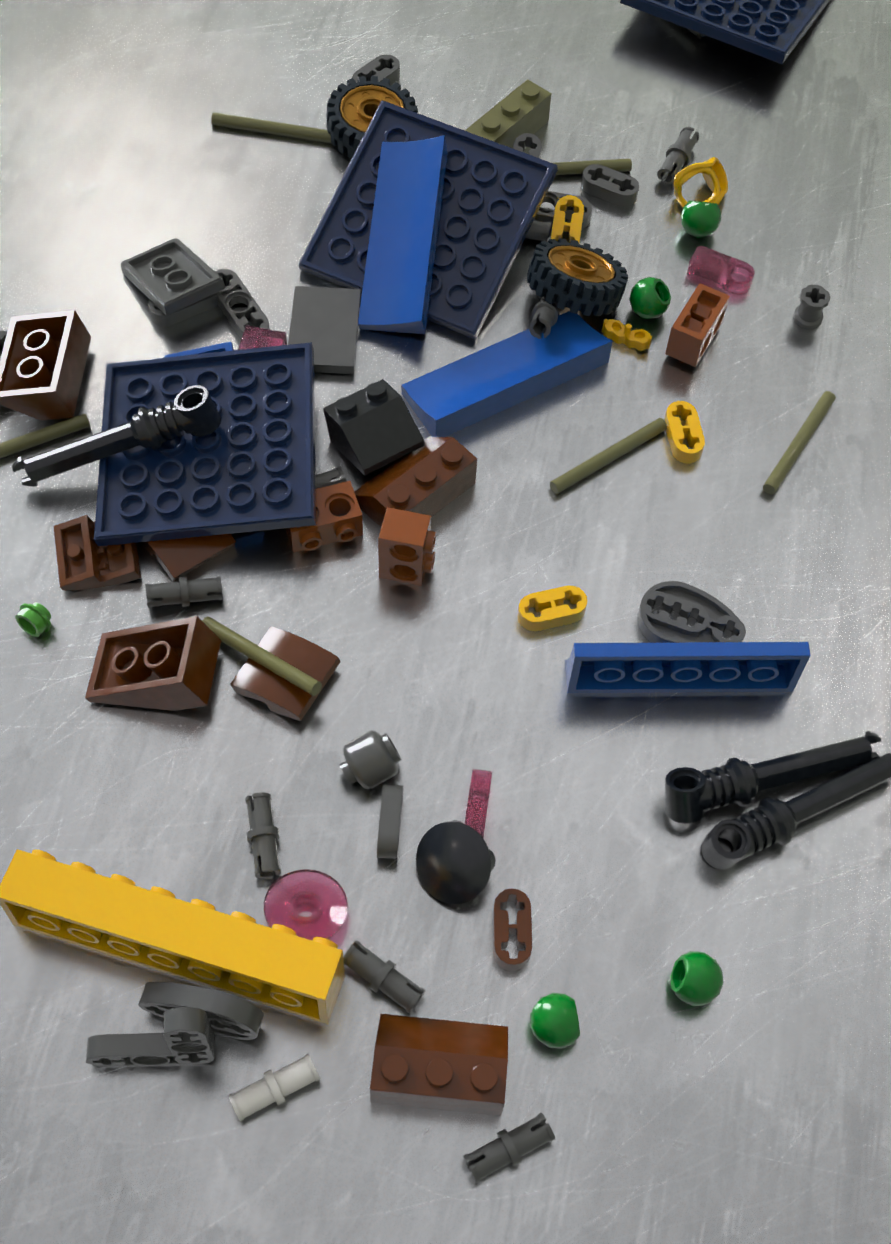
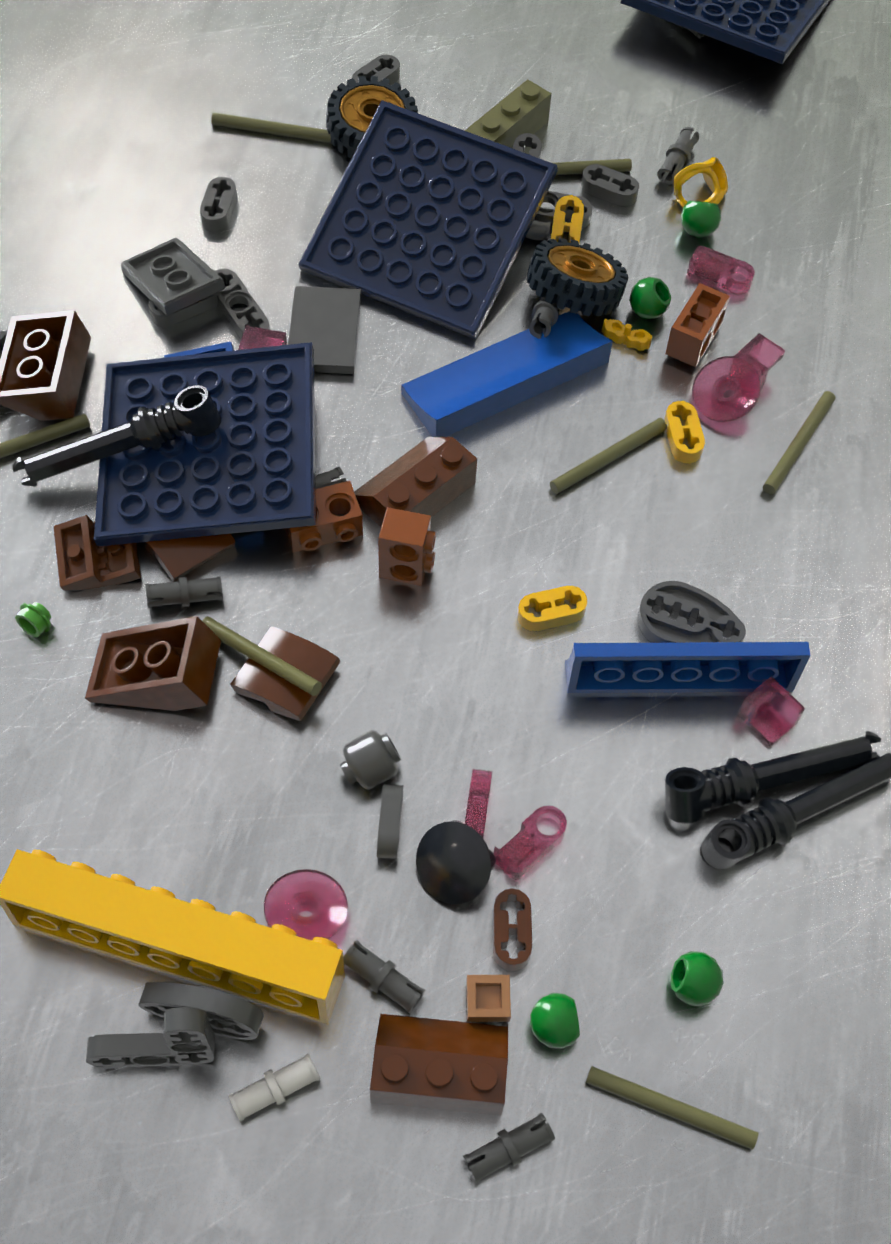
(213, 203): none -> dark grey beam
(263, 835): dark grey pin -> none
(372, 427): black slope -> none
(403, 236): blue arch -> none
(488, 998): none -> medium nougat plate
(530, 844): none -> clear pink piece
(672, 1107): none -> olive bar
(722, 375): none -> clear pink dish
(762, 355): none -> clear pink panel
(771, 711): none -> clear pink panel
(809, 312): dark grey bush -> none

